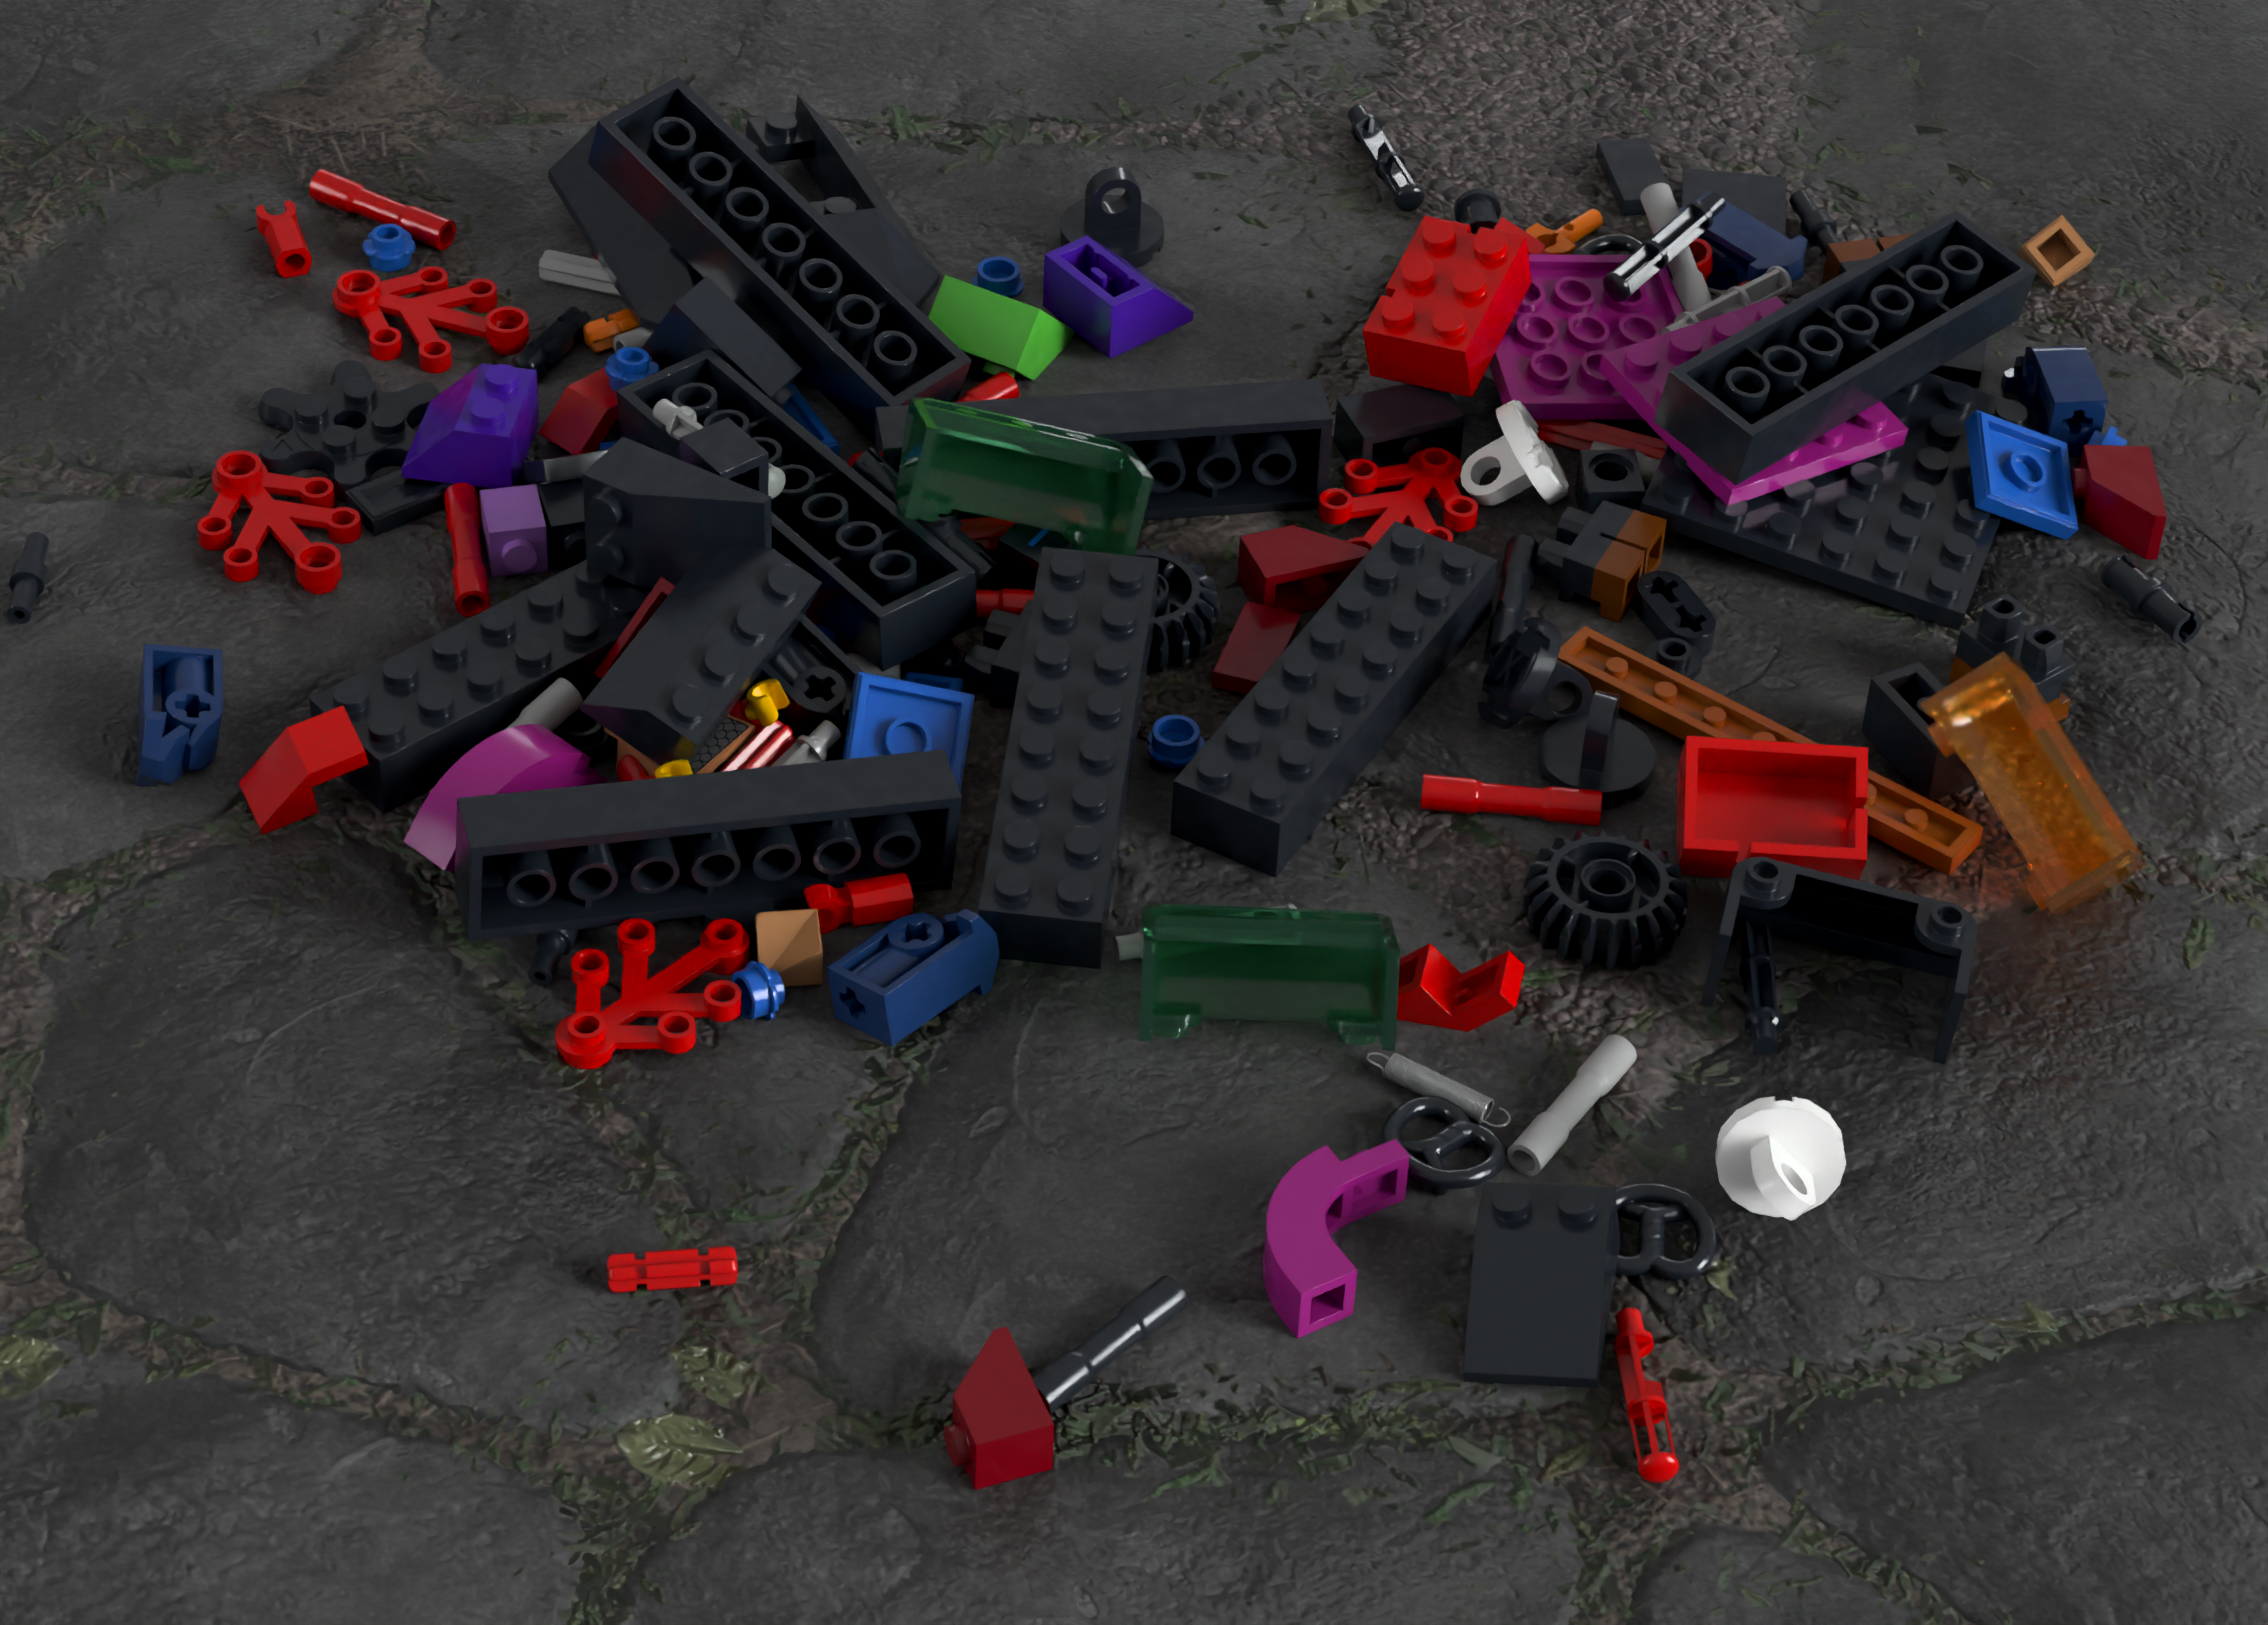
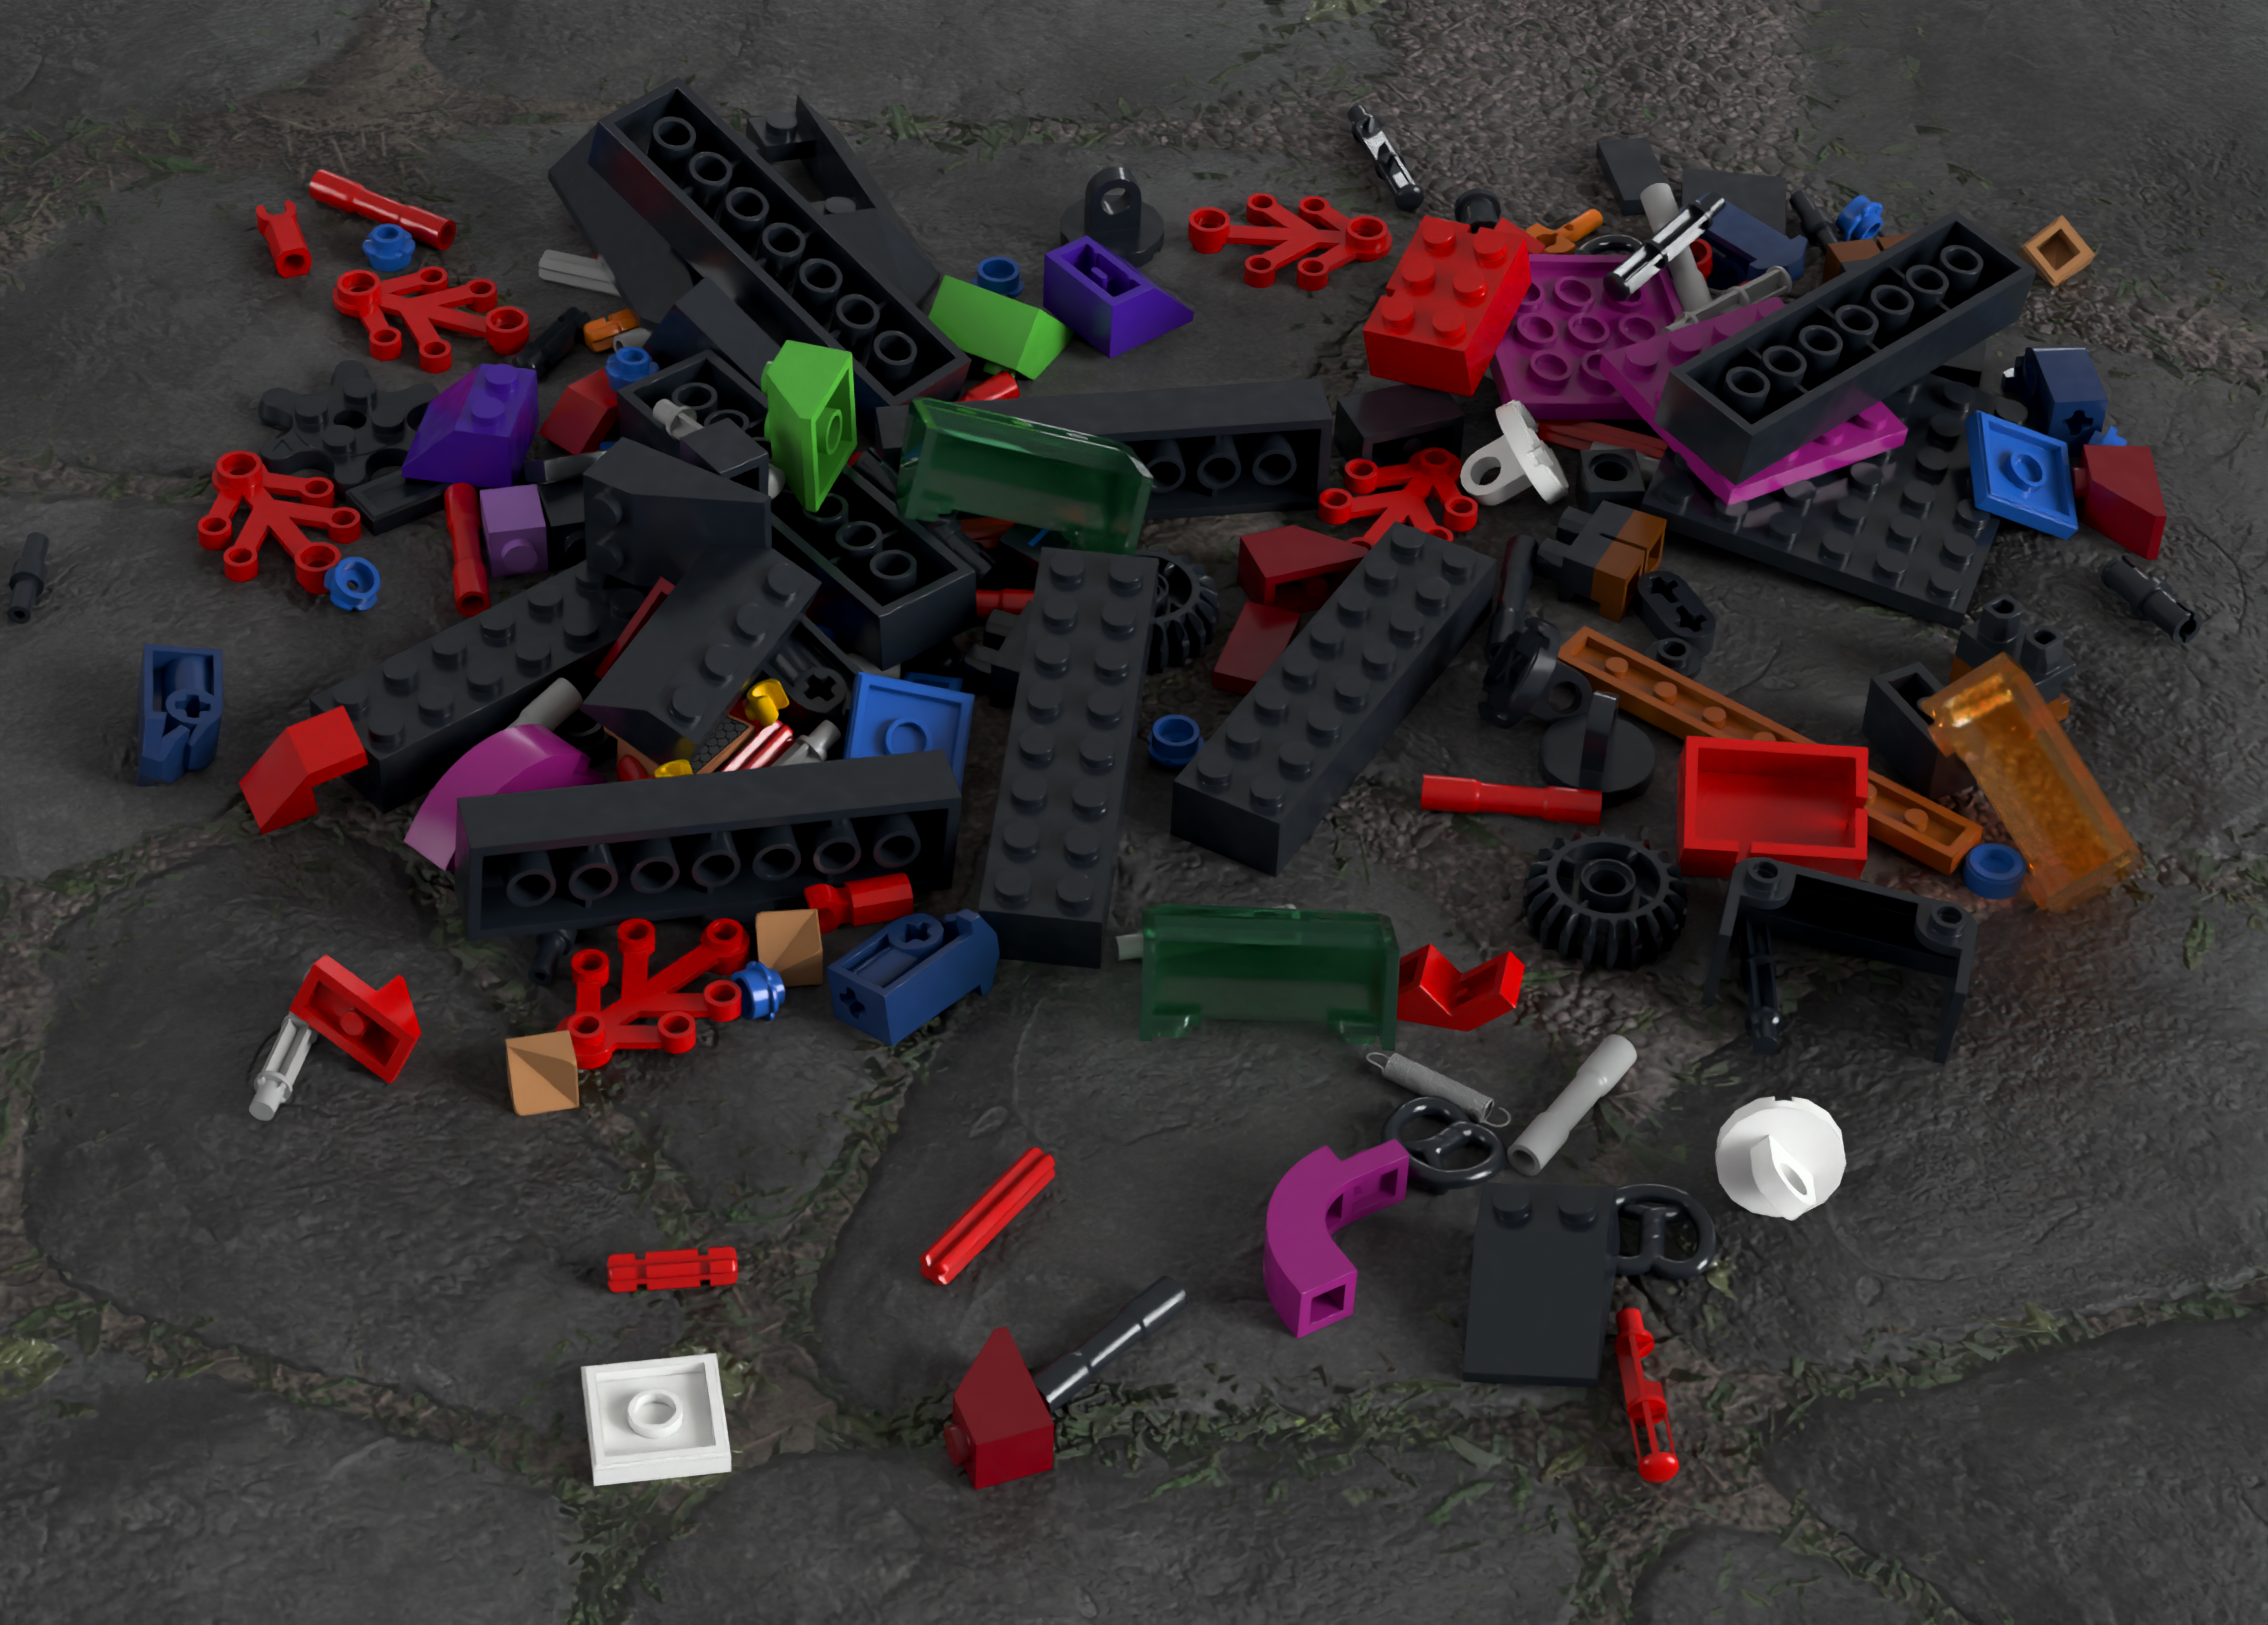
(282, 1066): none -> light grey piece
(362, 575): none -> blue plate
(365, 1023): none -> red slope
(542, 1073): none -> medium nougat slope
(655, 1419): none -> white tile
(810, 417): none -> bright green slope
(987, 1216): none -> red axle
(1358, 239): none -> red plant
(1860, 219): none -> blue plate
(1994, 871): none -> blue tile

